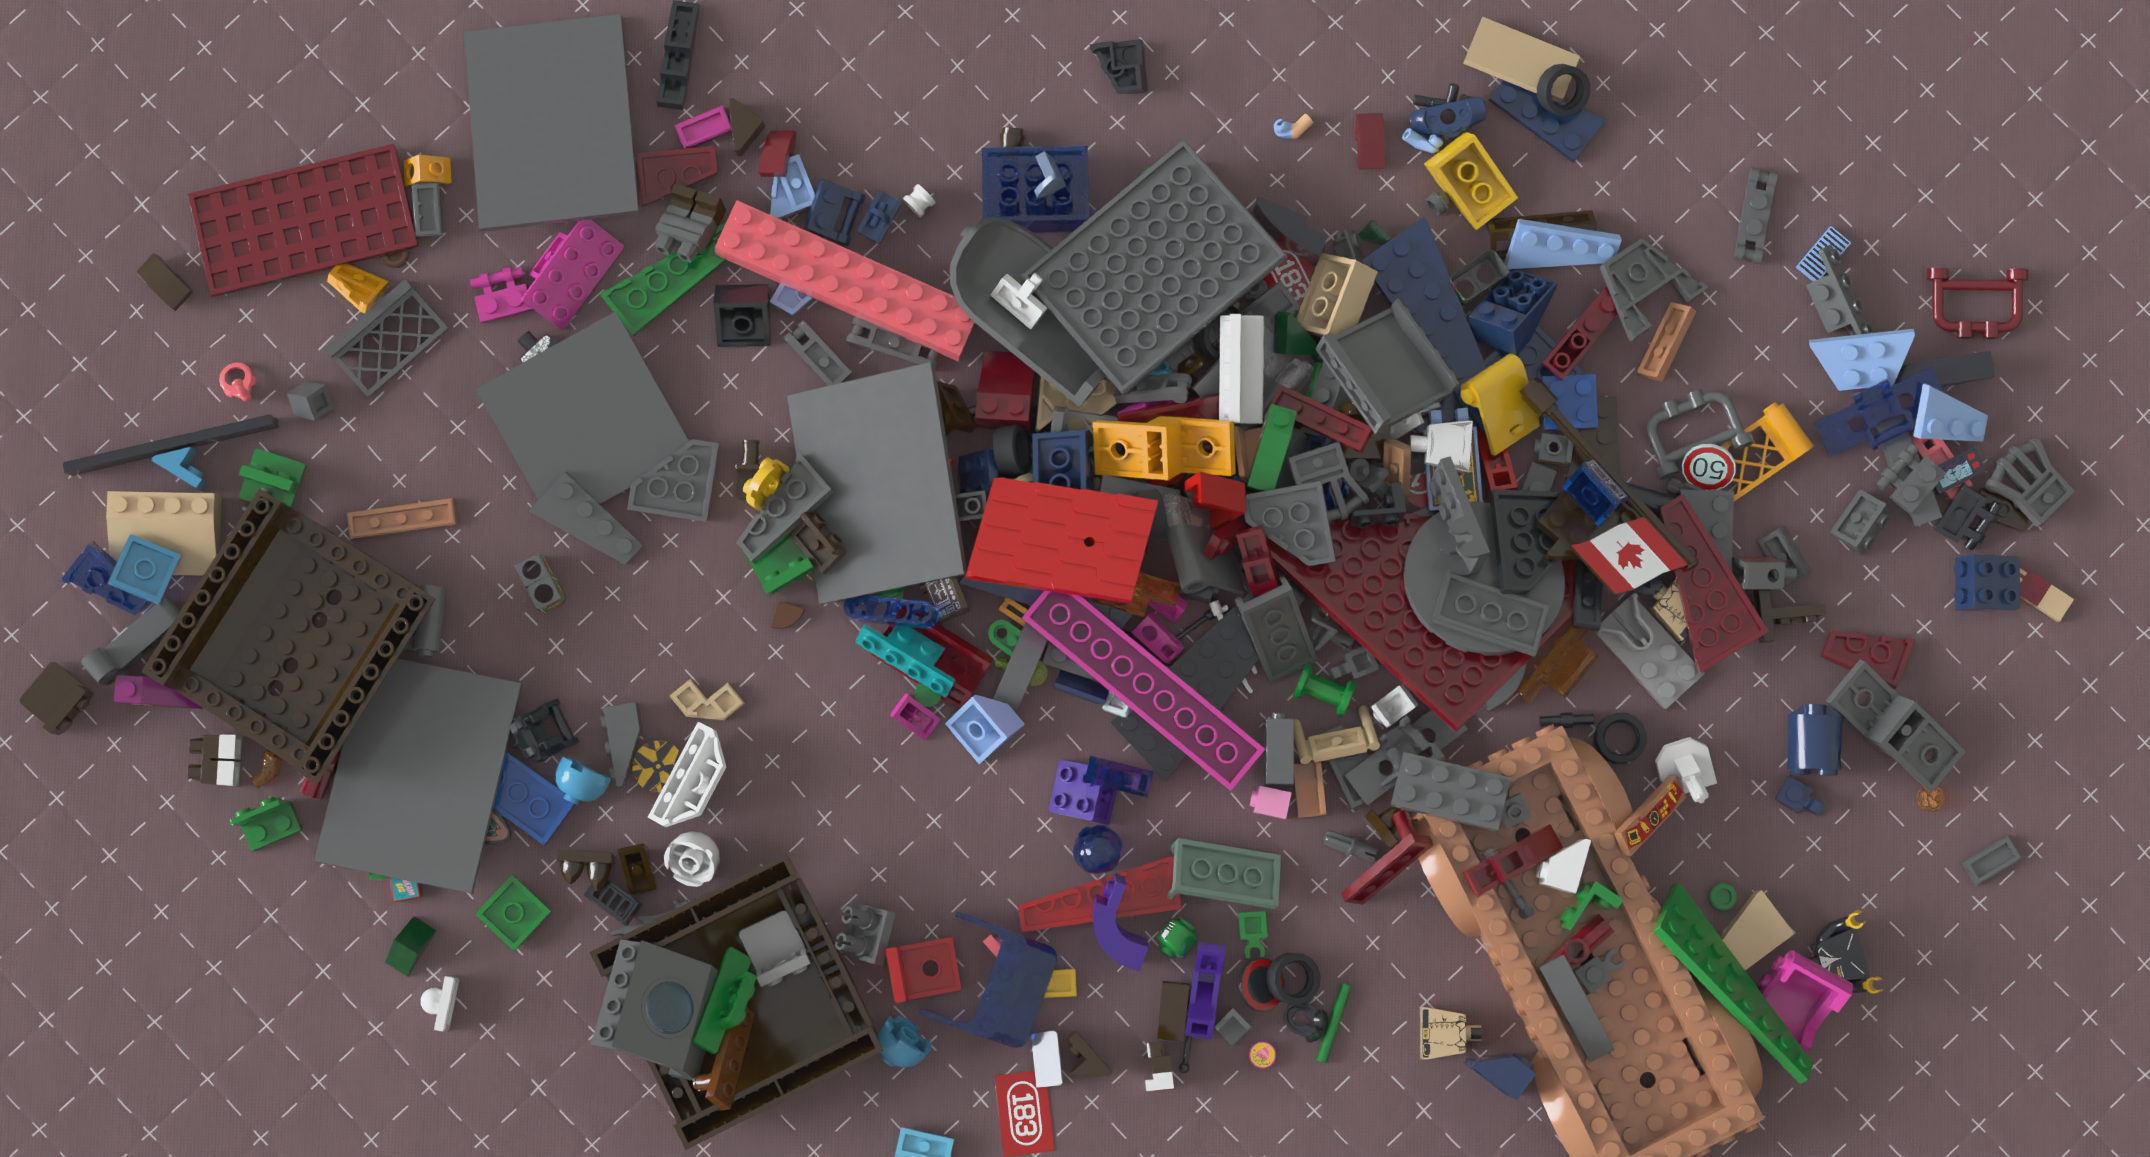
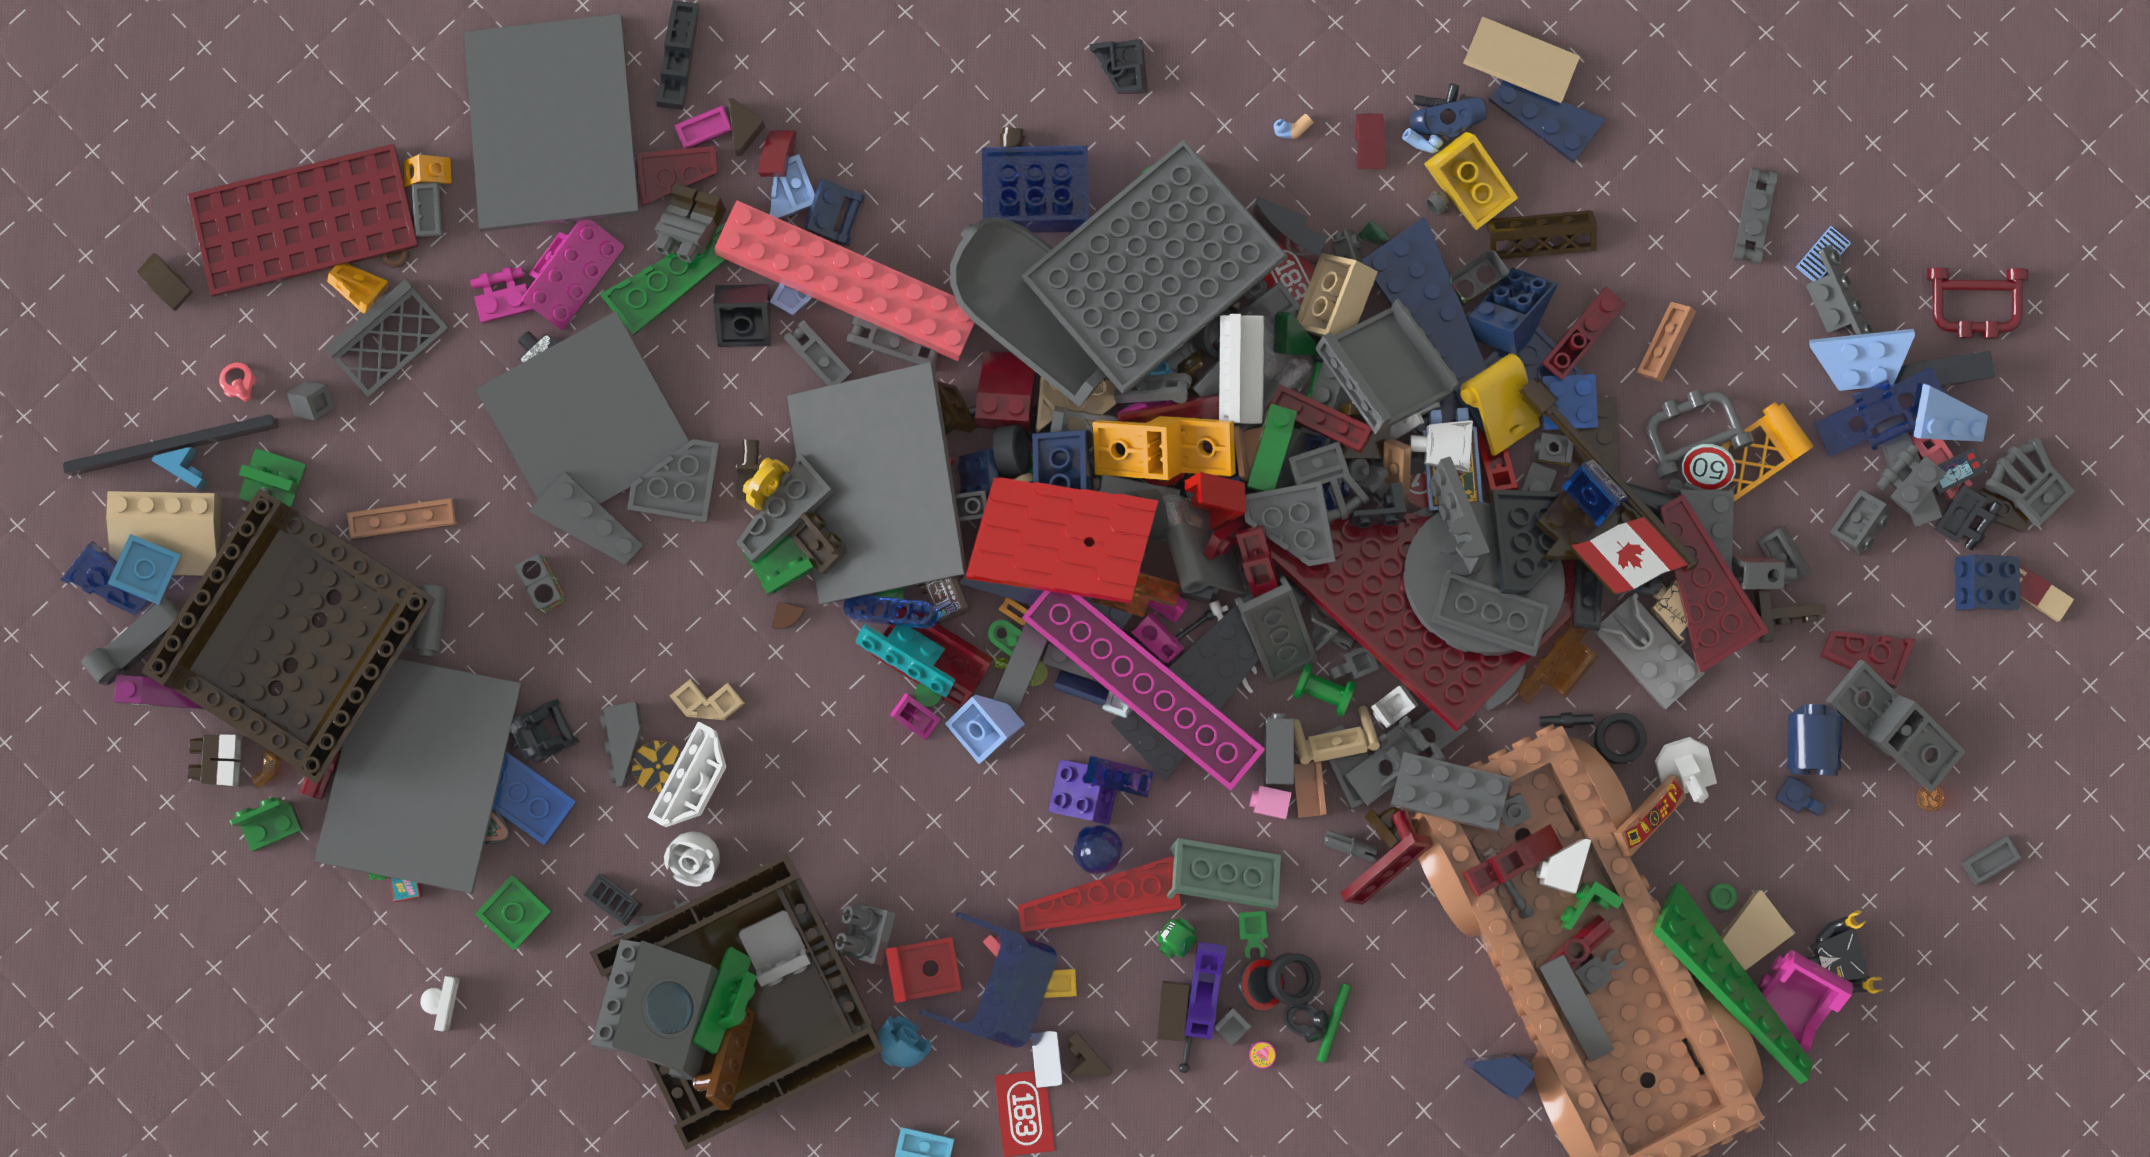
(56, 698): dark brown bracket -> none
(410, 946): dark green slope -> none
(580, 781): dark azure cylinder -> none
(597, 864): dark brown tile -> none
(637, 868): dark brown slope -> none
(879, 217): dark blue hips -> none
(919, 200): white wheel -> none
(1019, 299): white plate -> none
(1051, 172): sand blue tile -> none
(1118, 943): dark purple arch -> none
(1161, 1067): dark brown hips -> none
(1445, 1033): tan torso -> none
(1553, 245): light blue wing -> none
(1581, 93): black tyre -> none
(1637, 275): dark grey wing -> none

